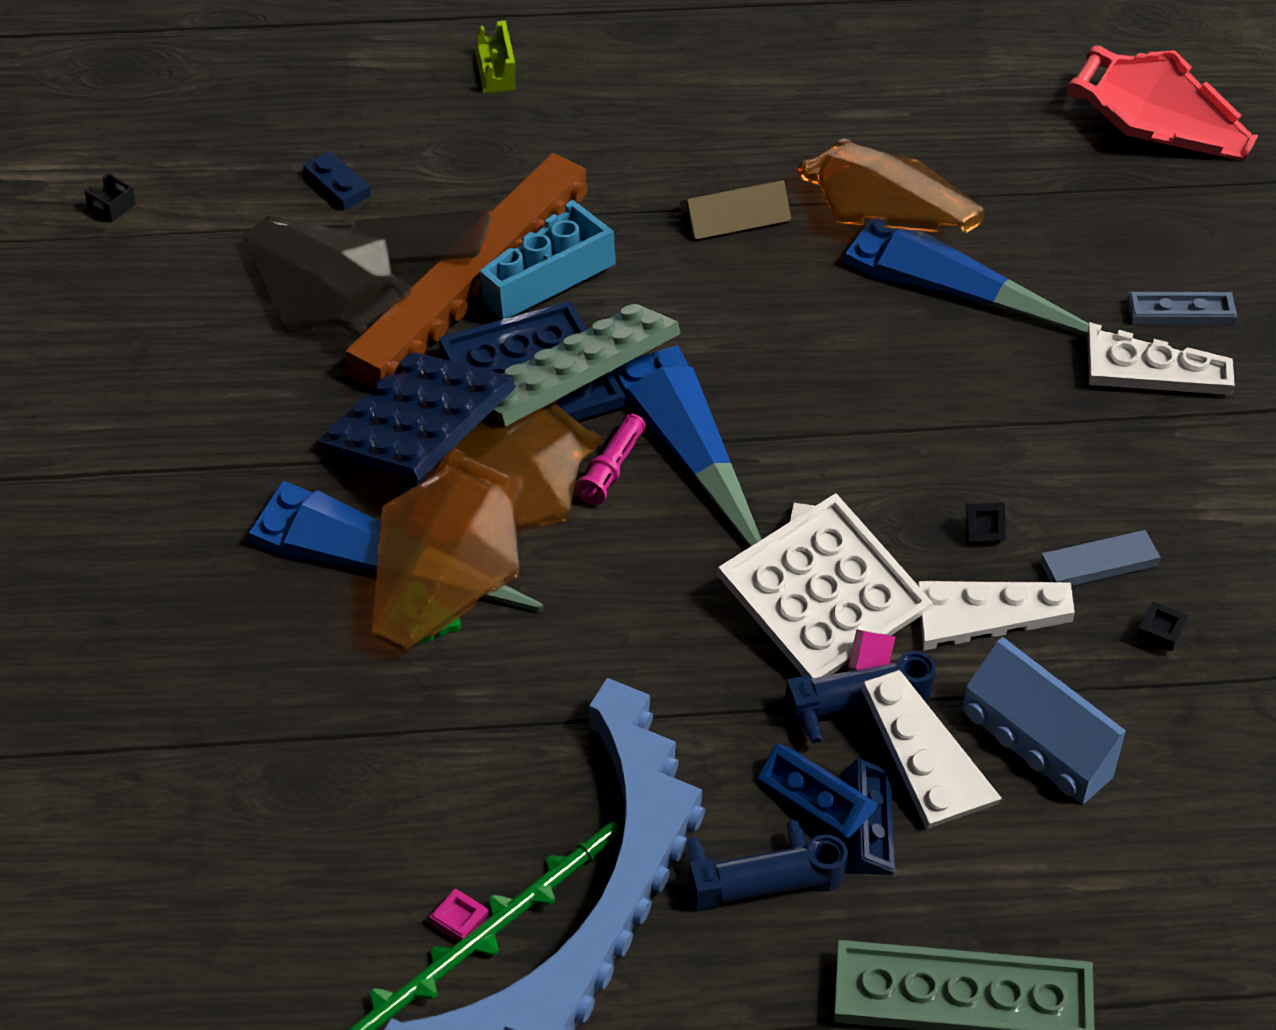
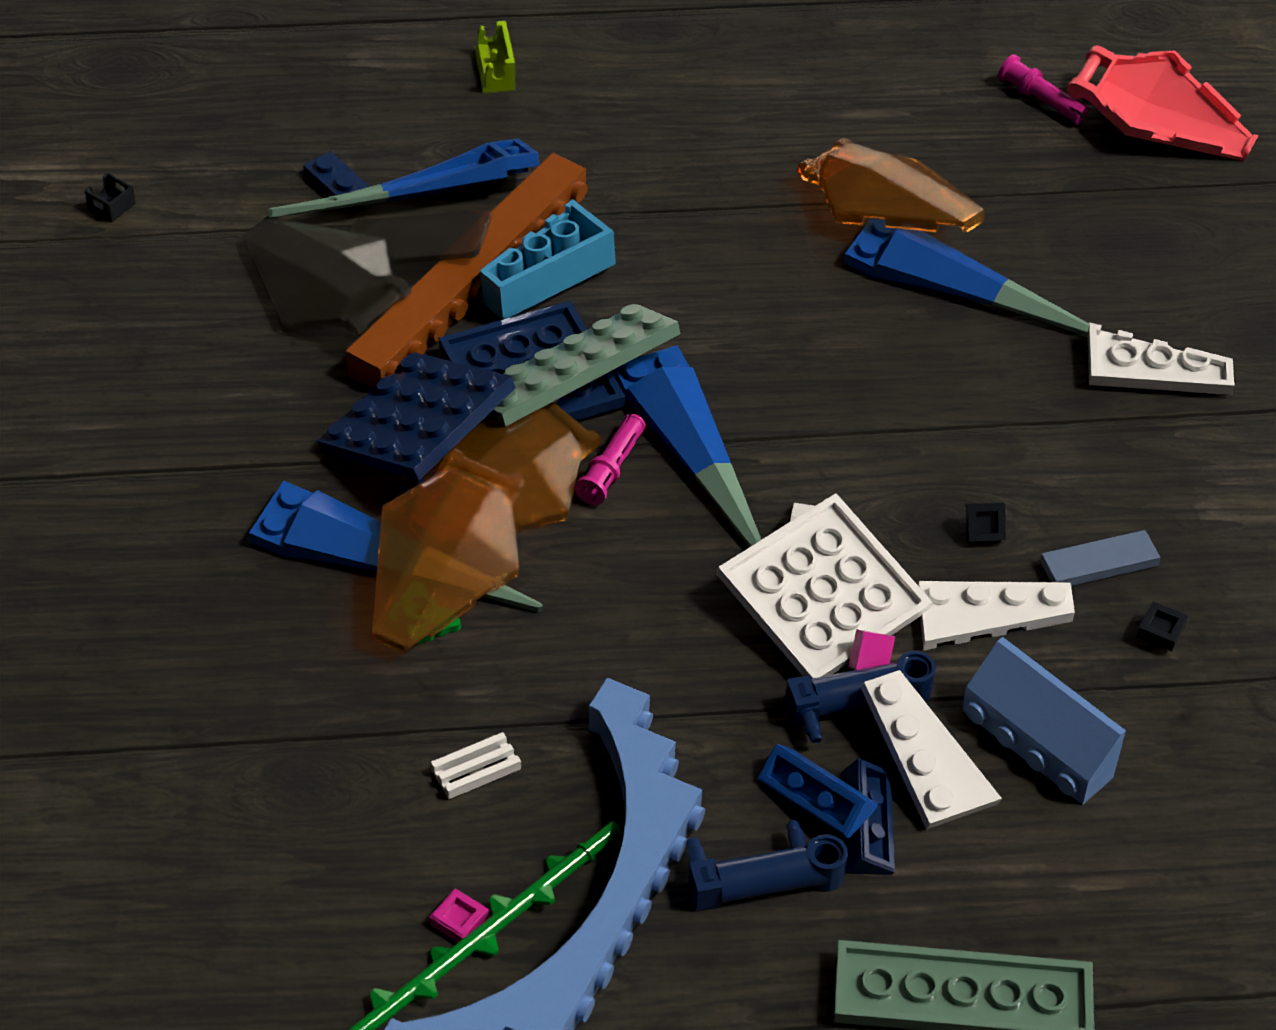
(472, 170): none -> blue plate
(472, 761): none -> white tile
(737, 209): dark tan panel -> none
(1032, 83): none -> dark pink pin
(1182, 308): sand blue tile -> none

